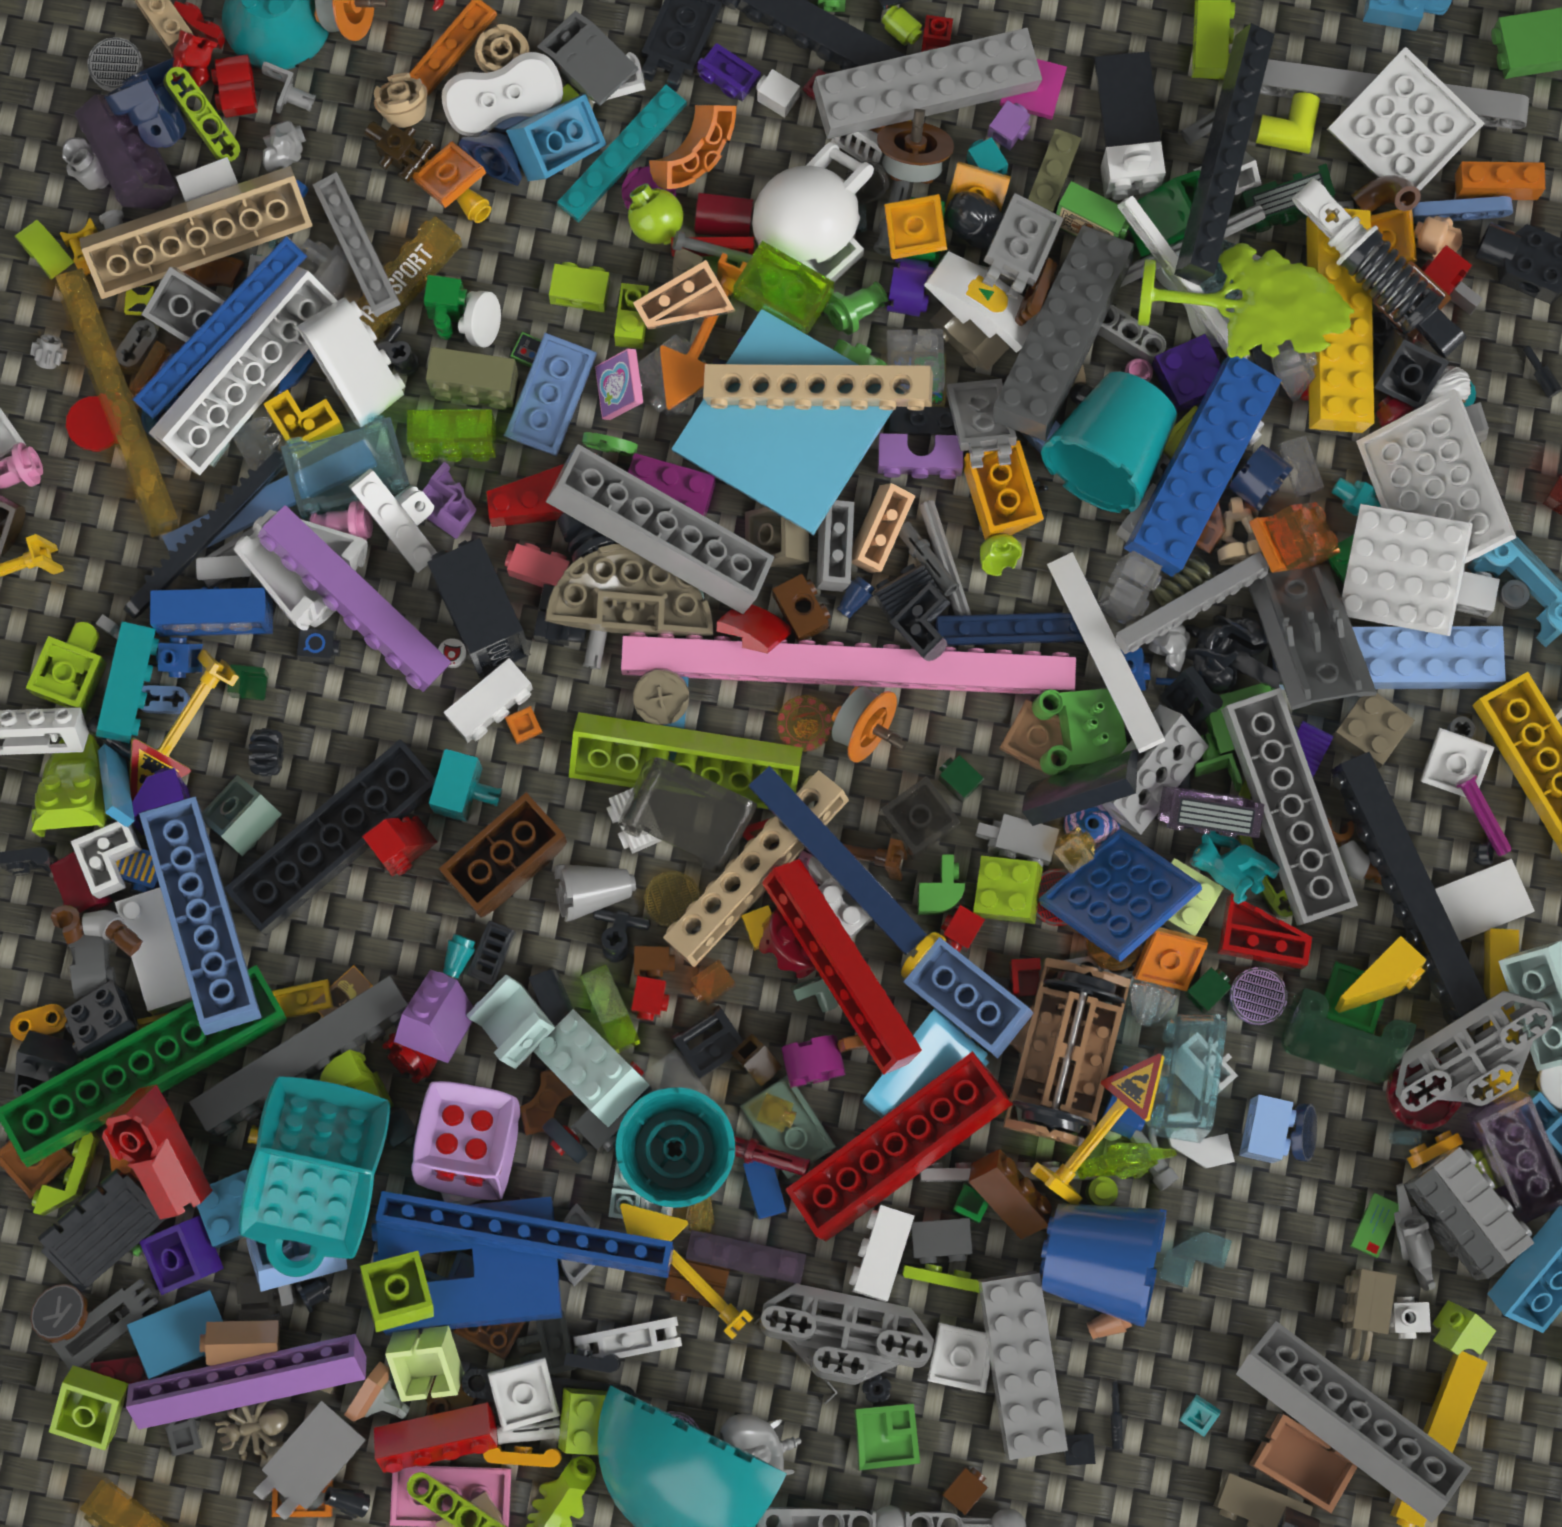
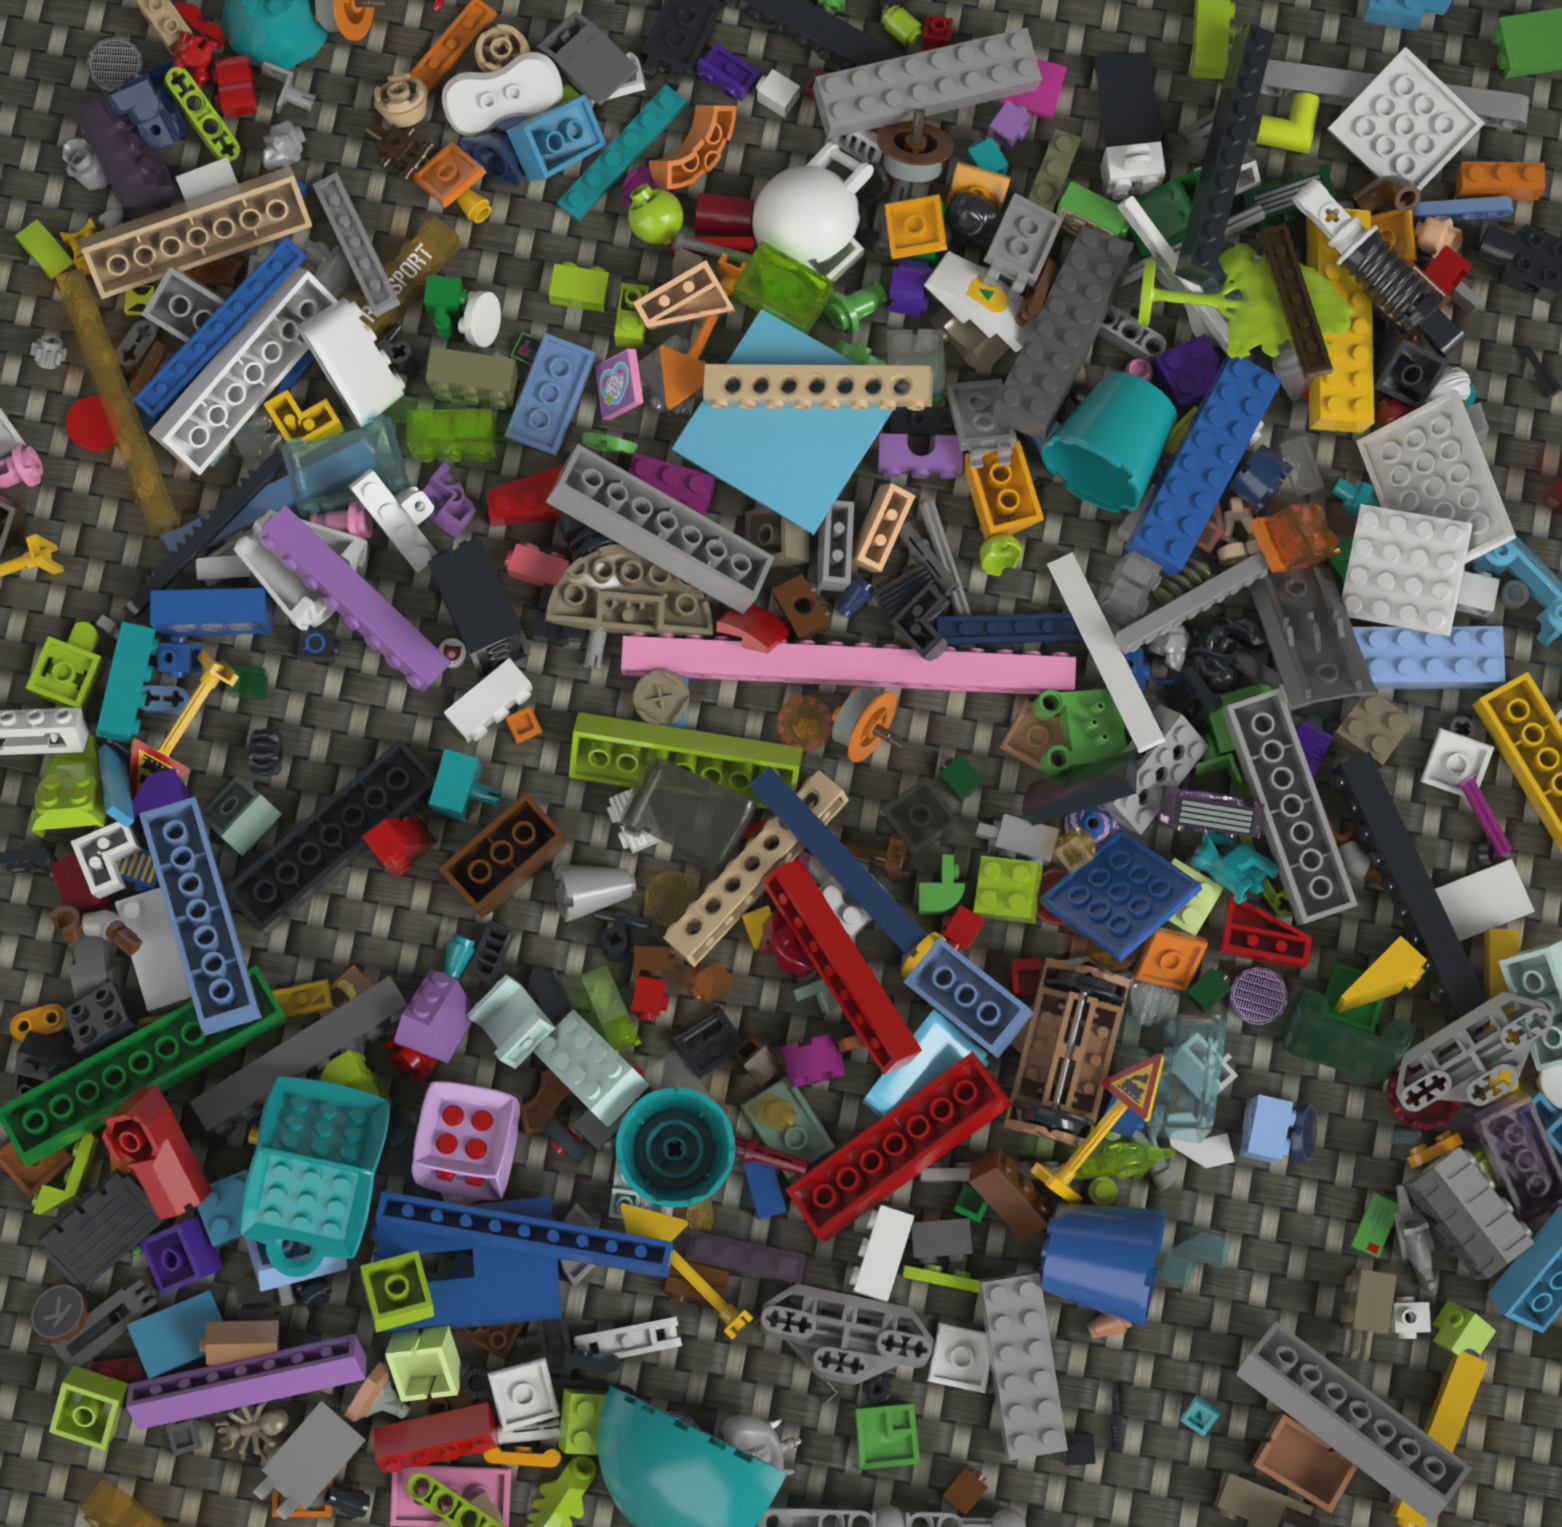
(1295, 301): none -> dark brown tile

